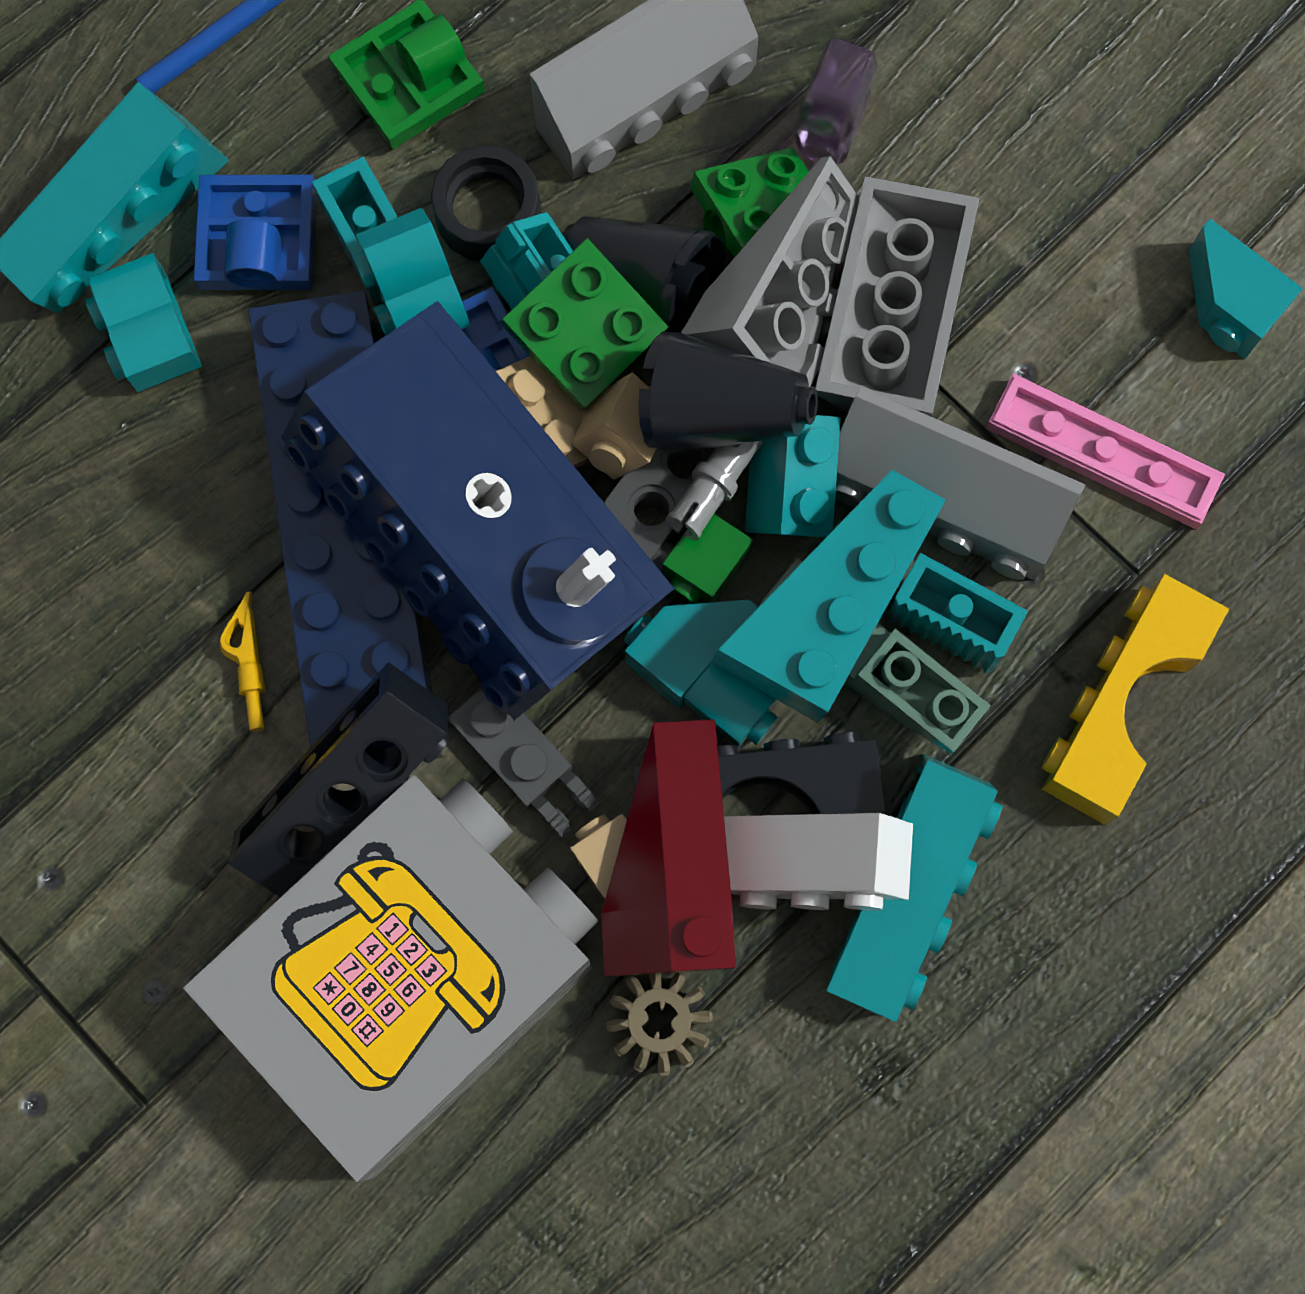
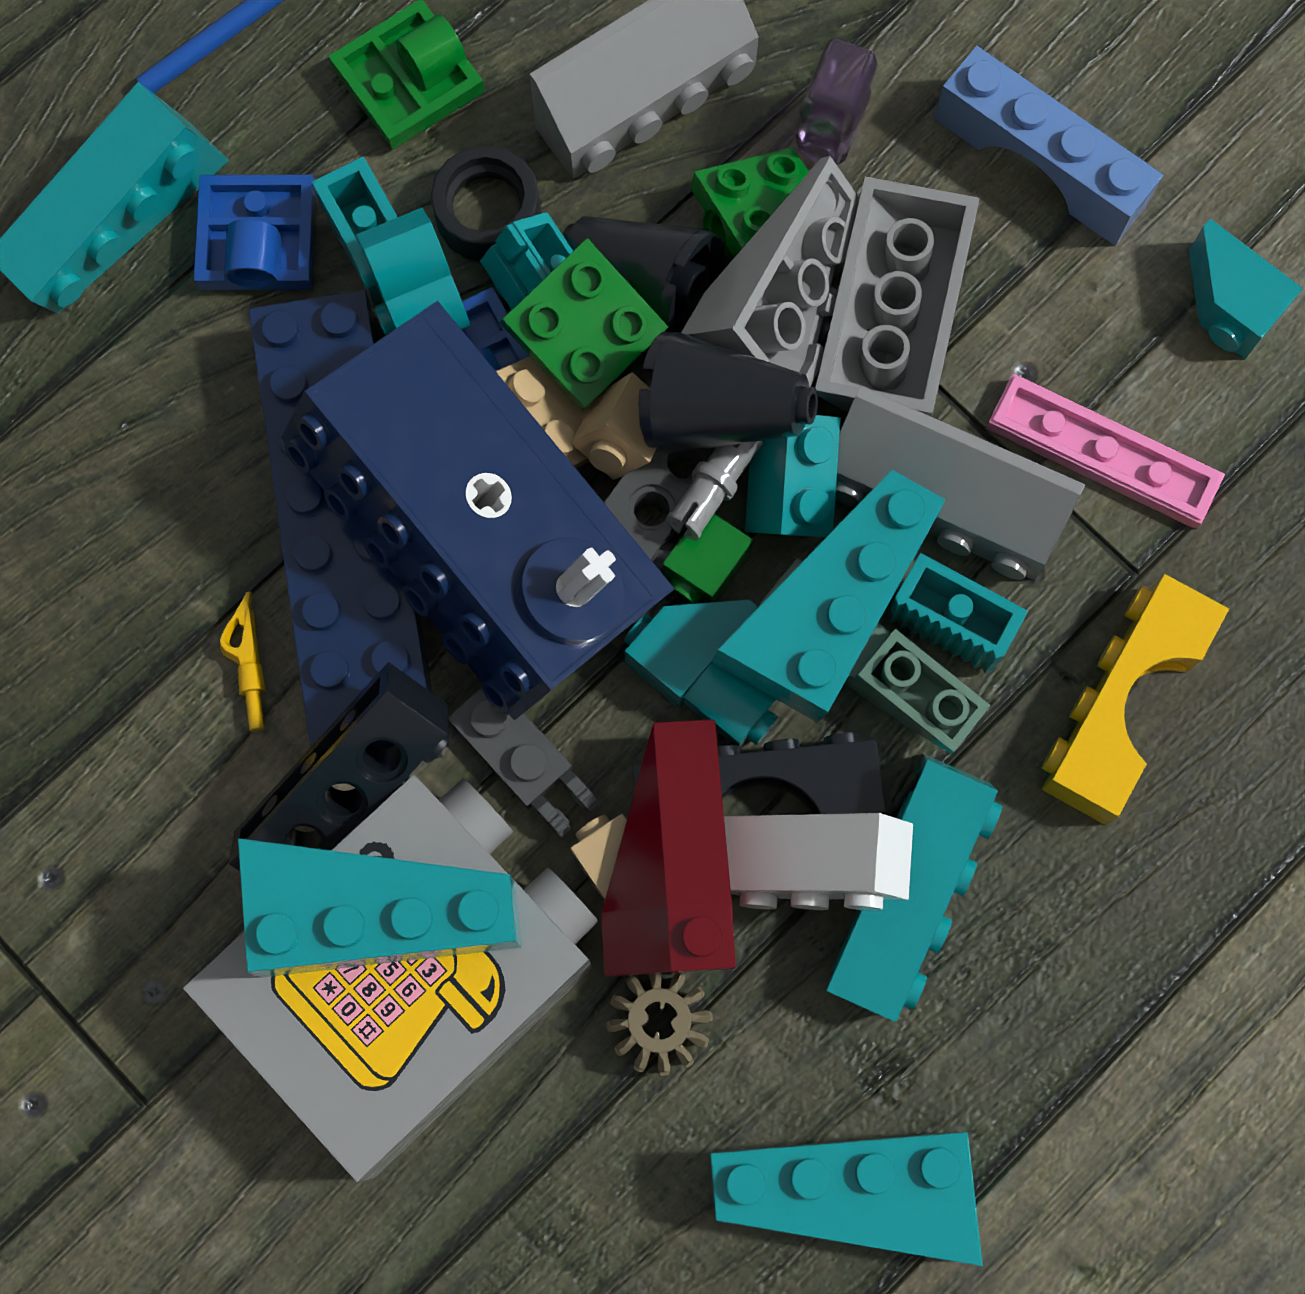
(142, 323): teal brick -> none
(357, 910): none -> teal wedge
(866, 1192): none -> teal wedge
(1000, 108): none -> medium blue arch

